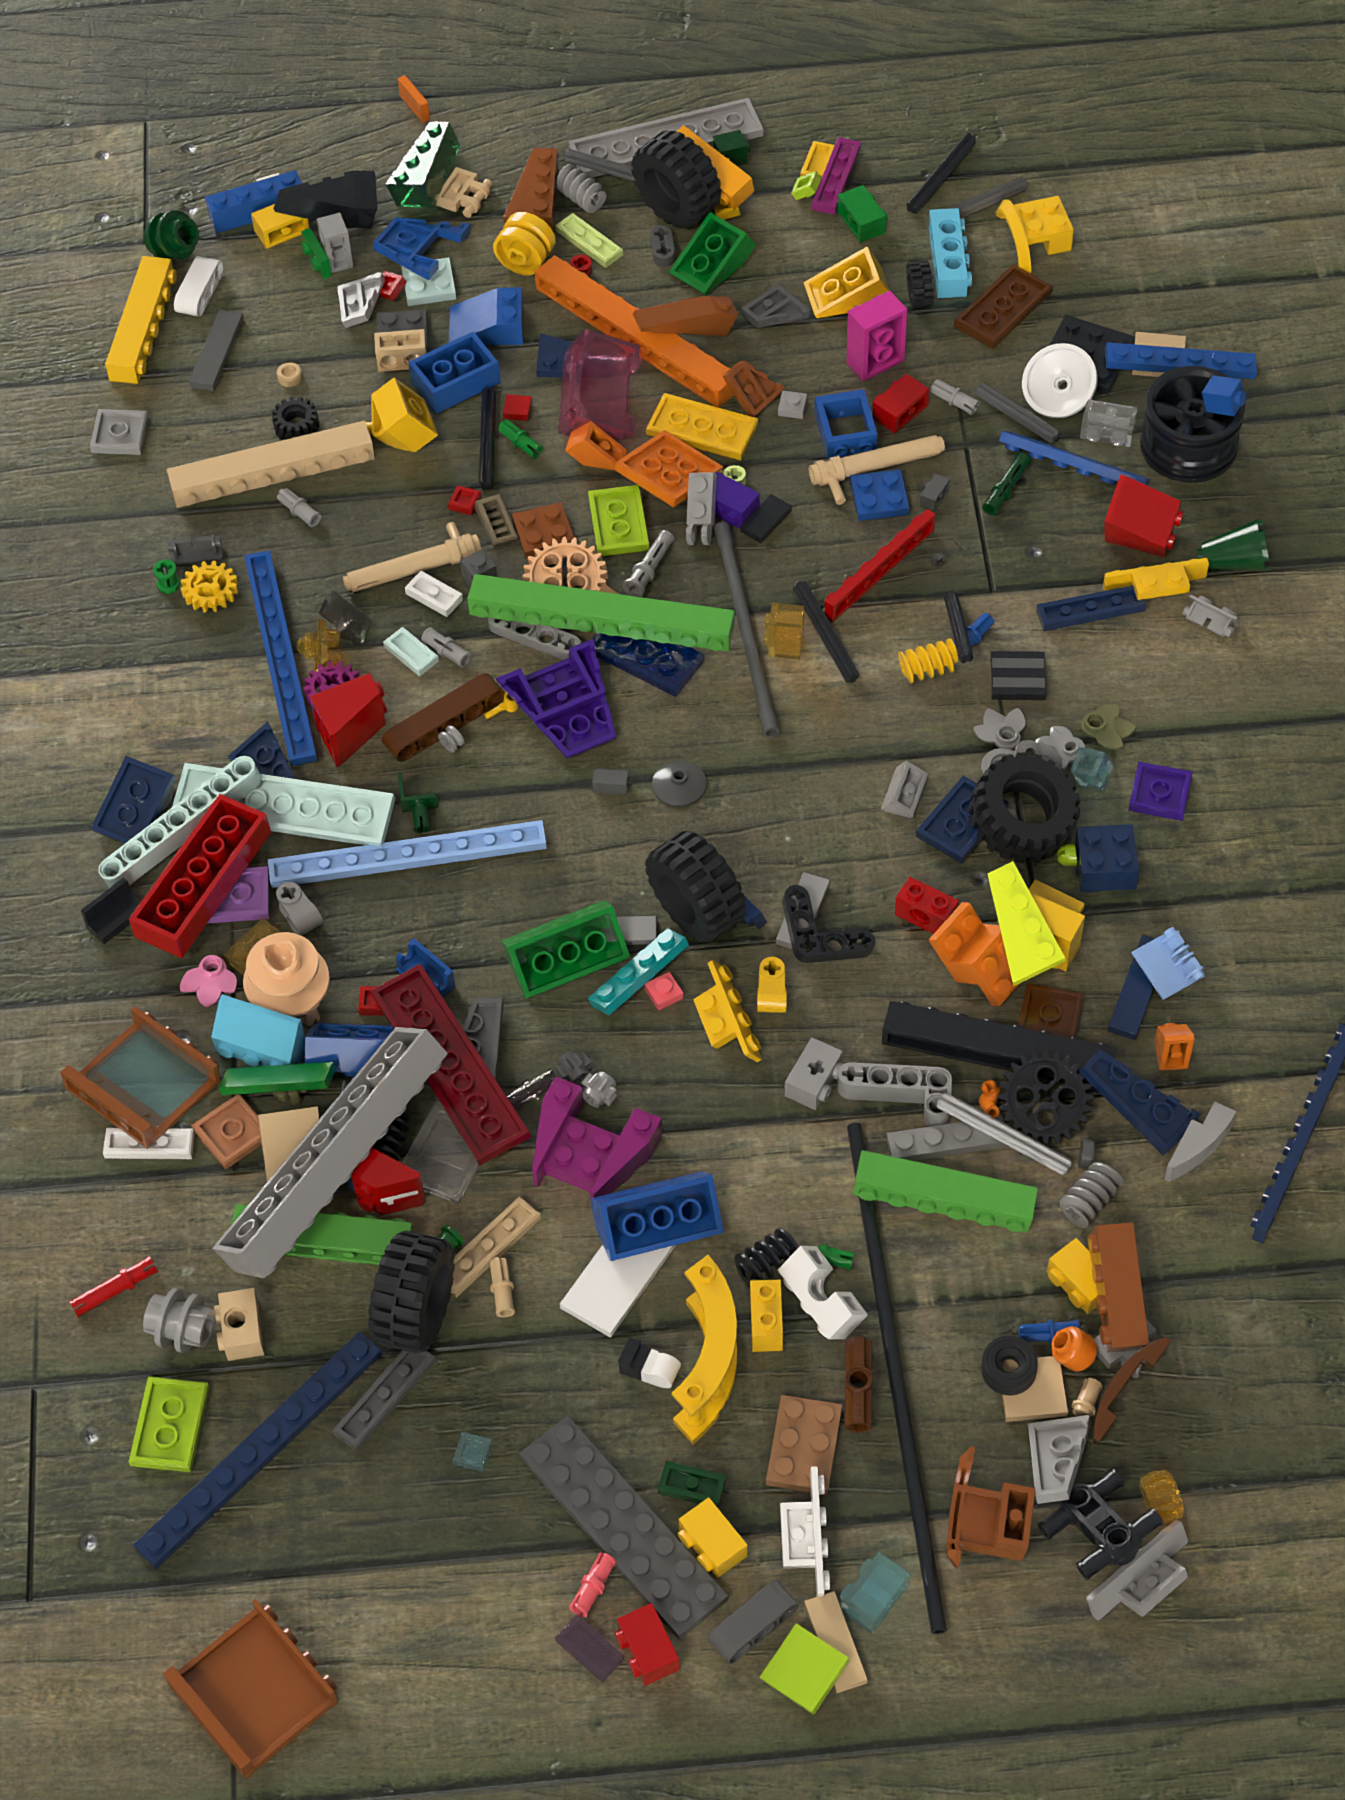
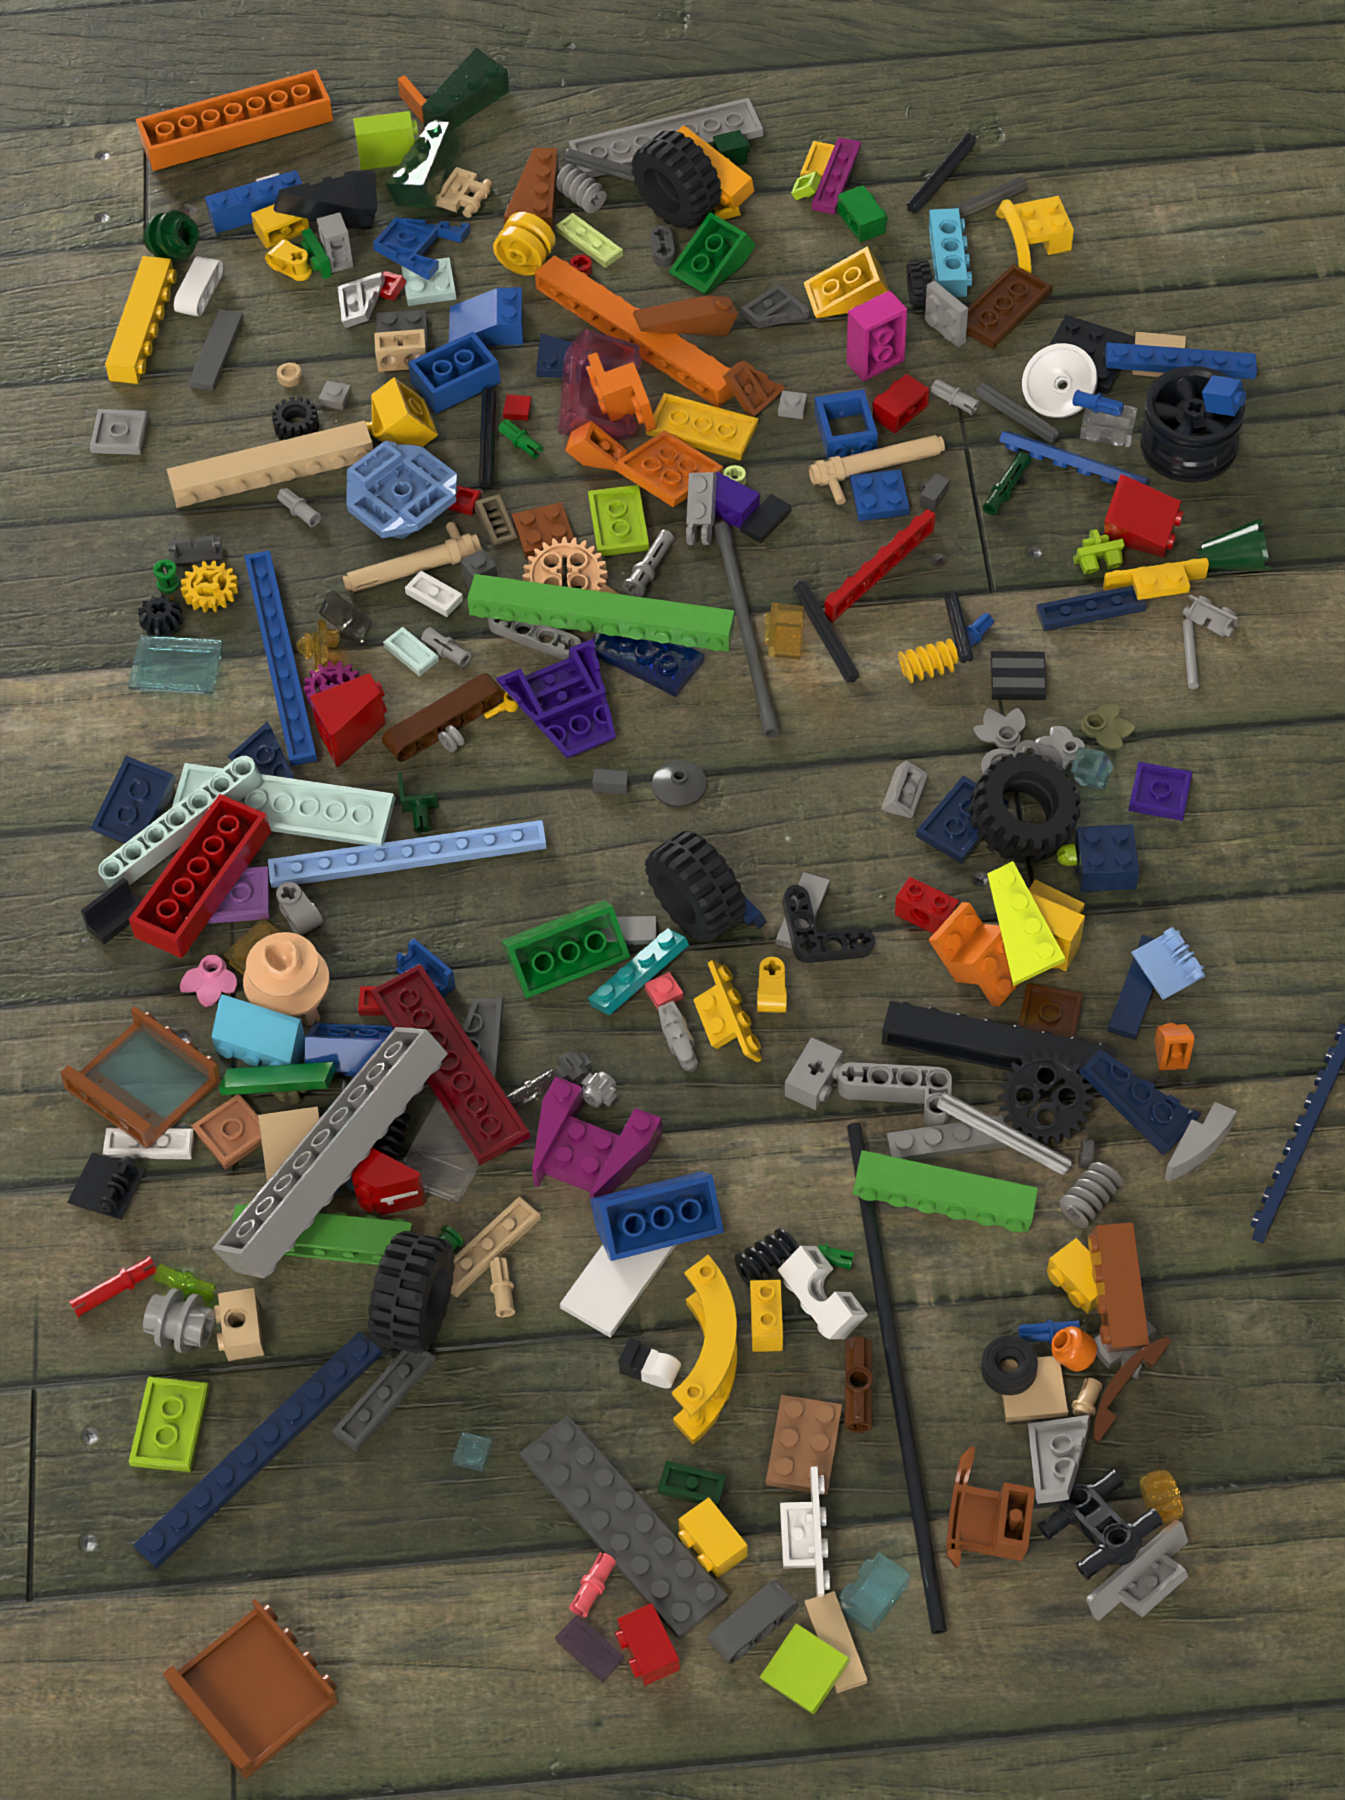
(107, 1185): none -> black hinge
(160, 616): none -> black gear
(175, 665): none -> clear light blue piece
(184, 1282): none -> clear neon green pin
(234, 120): none -> orange brick
(289, 260): none -> yellow piece
(334, 395): none -> light grey plate
(384, 139): none -> lime brick
(399, 489): none -> medium blue piece
(467, 90): none -> clear green wedge
(620, 392): none -> orange bracket
(678, 1035): none -> light grey hinge
(946, 314): none -> light grey plate
(989, 1098): orange arm -> none
(1097, 403): none -> blue axle
(1097, 548): none -> lime hips
(1190, 654): none -> light grey bar

